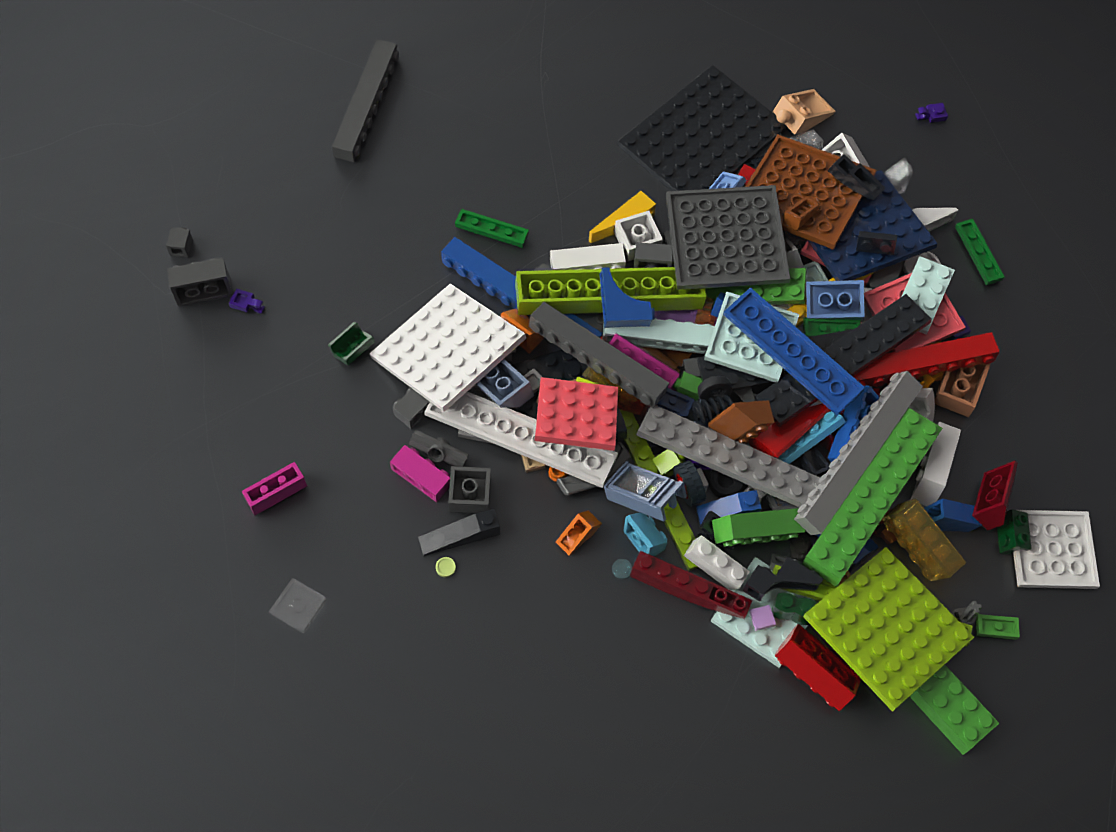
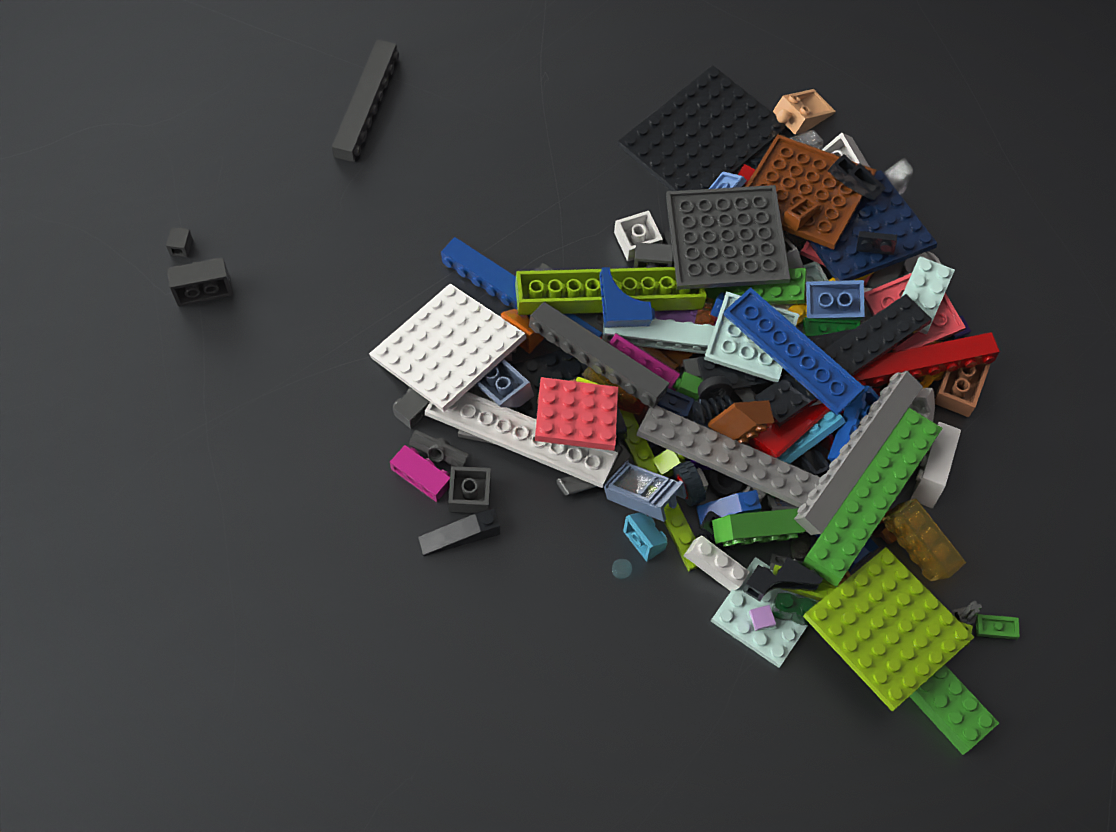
(244, 300): dark purple plate -> none
(274, 488): dark pink brick -> none
(298, 605): clear tile -> none
(350, 343): dark green bracket -> none
(445, 567): yellowish green piece -> none
(491, 228): green plate -> none
(532, 465): tan tile -> none
(534, 379): light grey plate -> none
(555, 474): orange plate -> none
(578, 531): orange arch -> none
(588, 257): white brick -> none
(636, 205): yellow slope -> none
(688, 586): dark red slope -> none
(818, 667): red slope -> none
(933, 112): dark purple plate -> none
(935, 217): white slope -> none
(952, 516): blue slope -> none
(979, 252): green plate -> none
(995, 495): dark red slope -> none
(1014, 532): dark green bracket -> none
(1060, 552): white plate -> none

